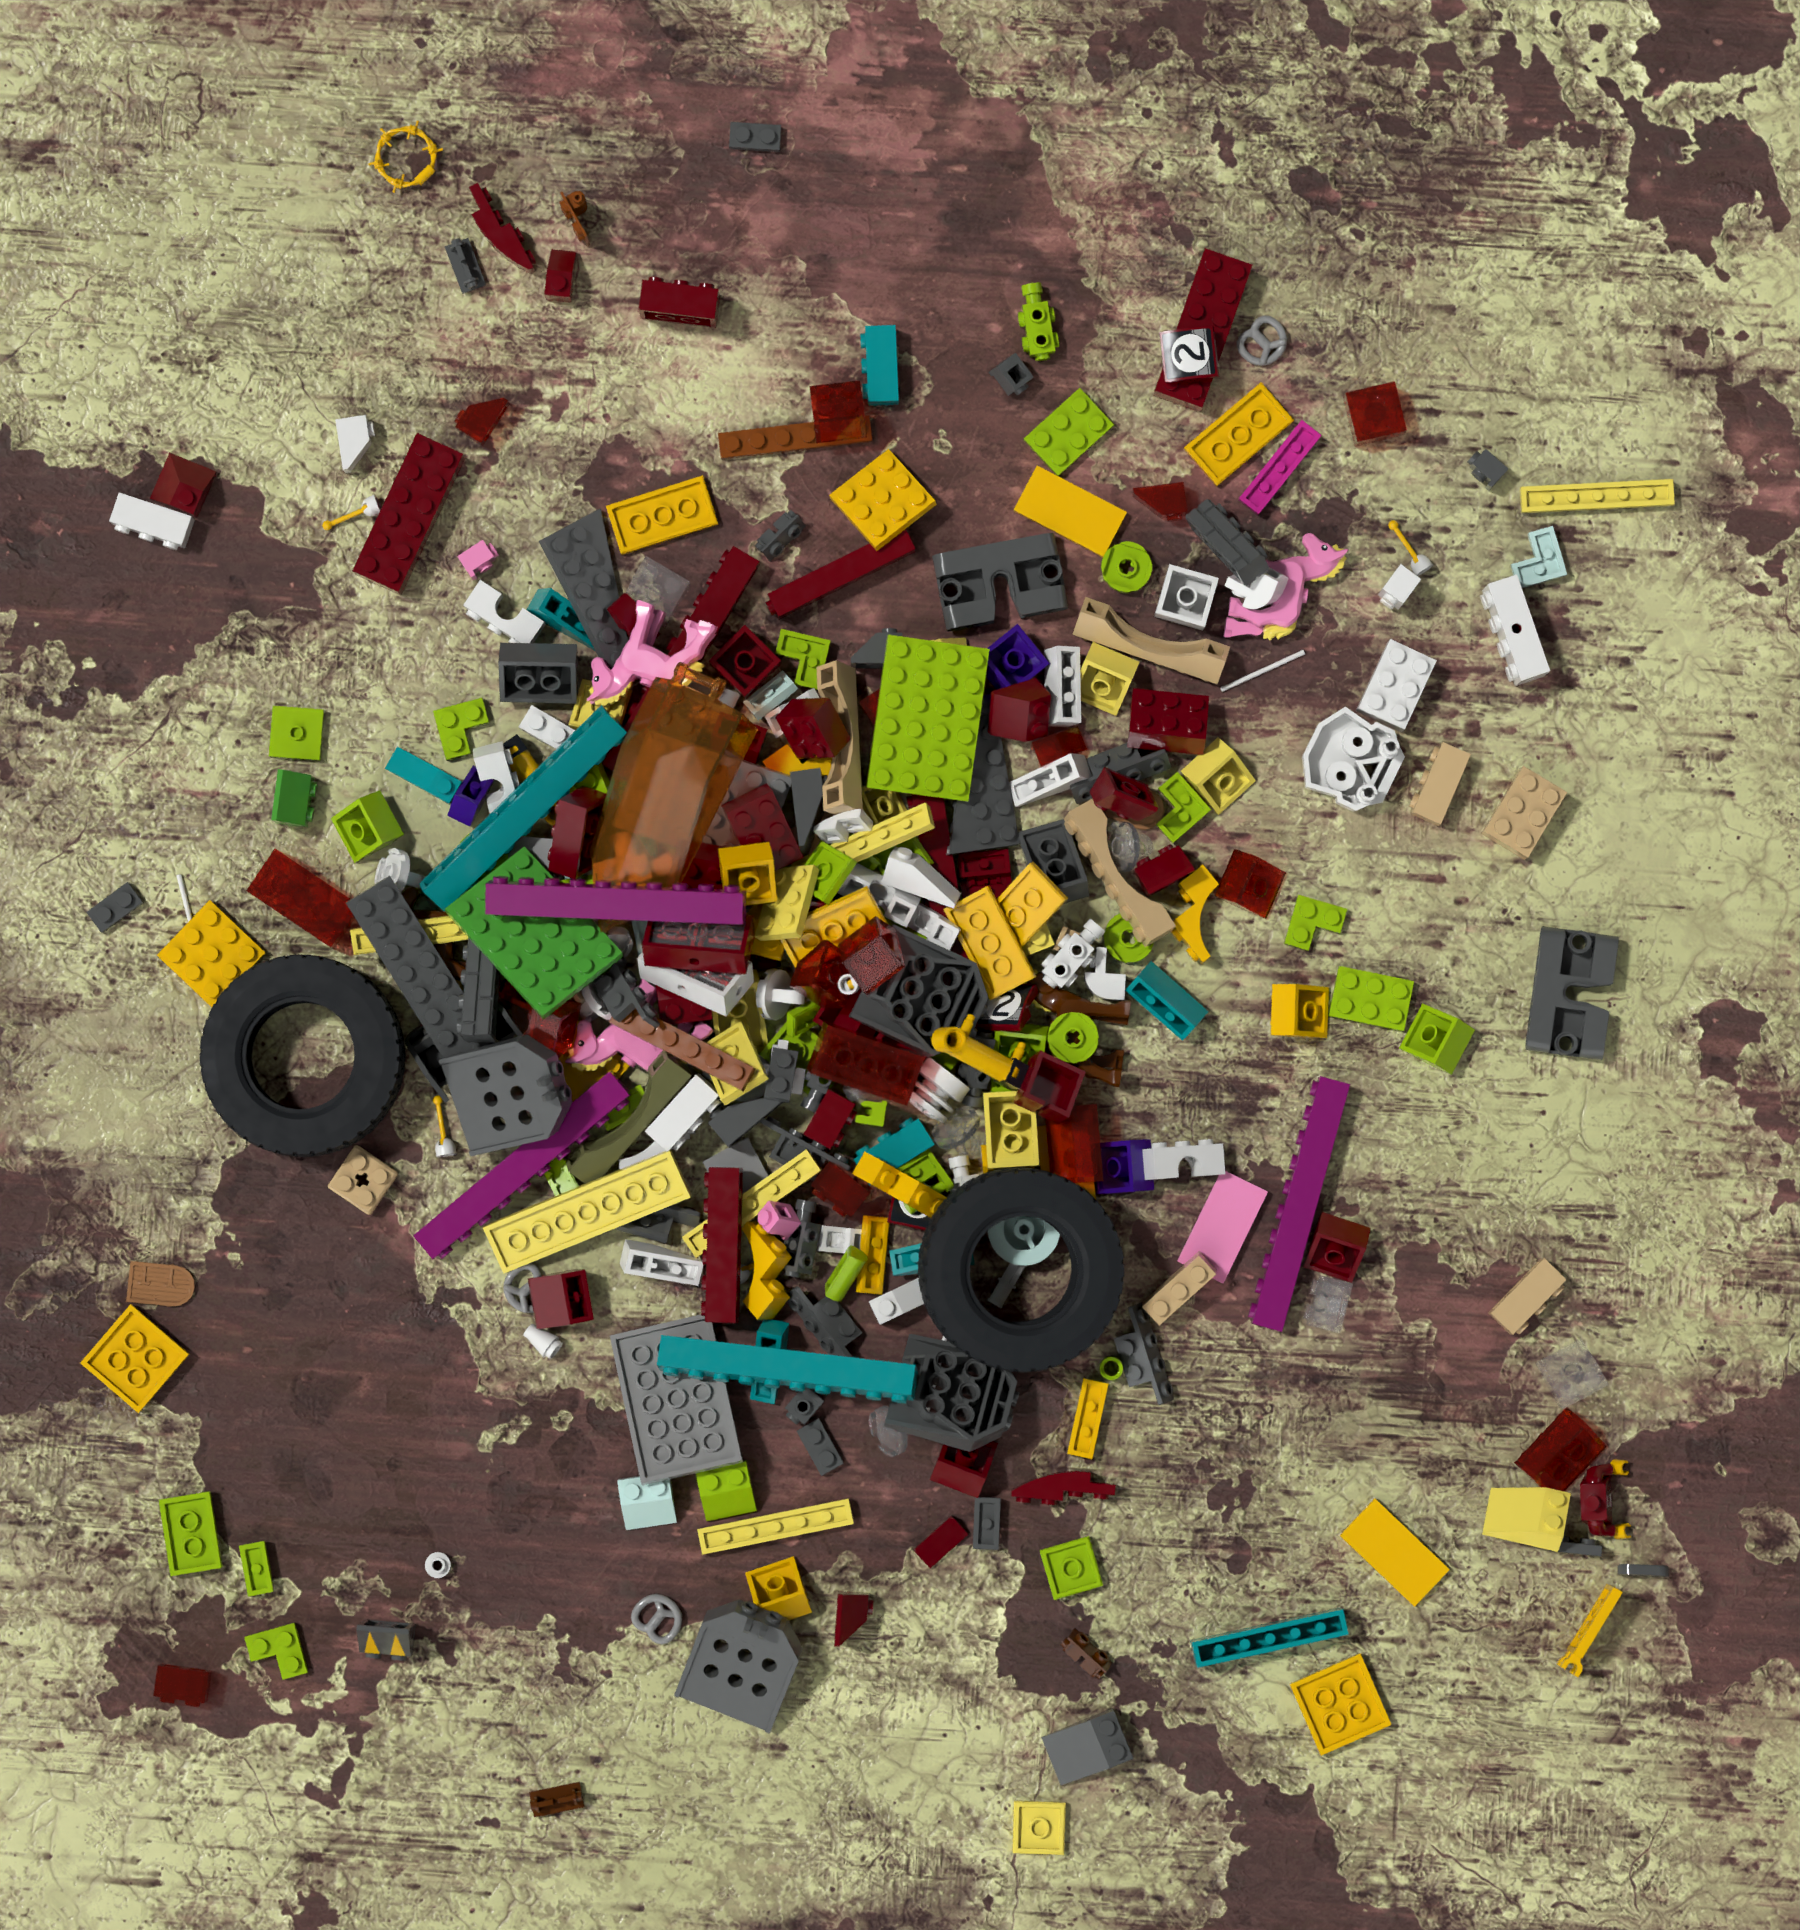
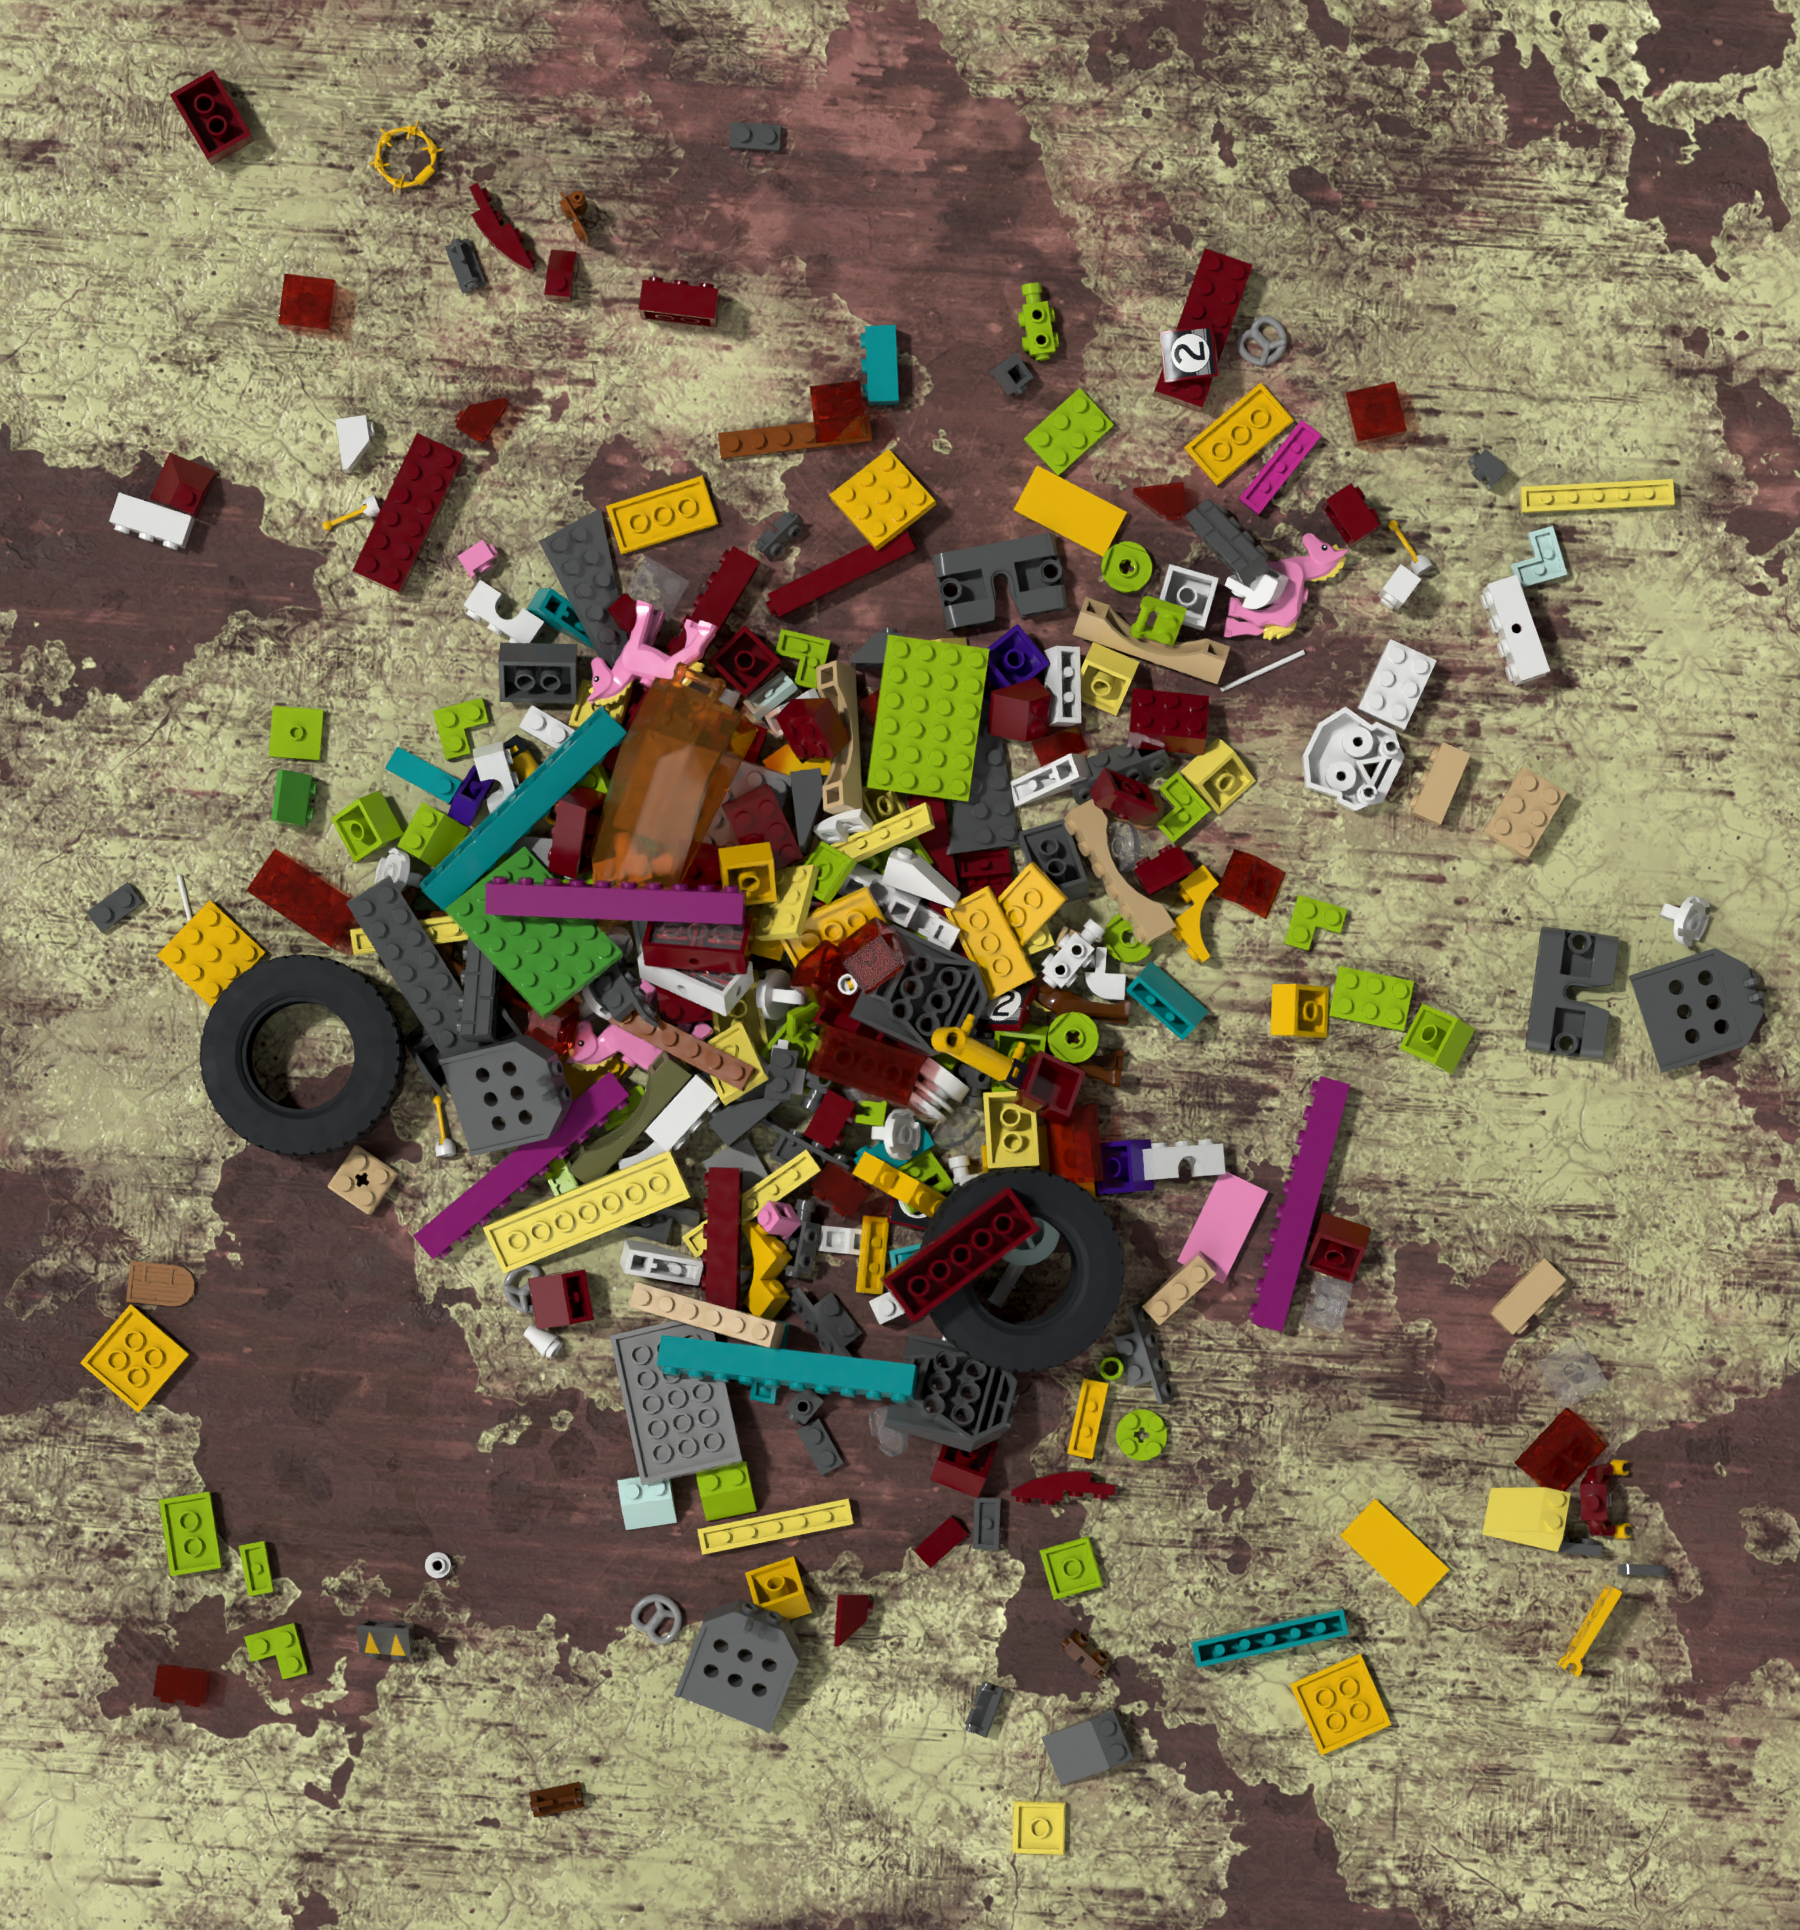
(212, 117): none -> dark red brick
(308, 304): none -> clear red brick
(431, 835): none -> lime slope
(707, 1315): none -> tan arch
(845, 1273): lime brick -> none
(899, 1135): none -> white tile
(959, 1254): none -> dark red brick
(987, 1701): none -> dark grey hinge
(1132, 1423): none -> lime plate
(1166, 623): none -> lime plate
(1351, 515): none -> dark red brick
(1688, 920): none -> white tile
(1737, 1007): none -> dark grey hinge

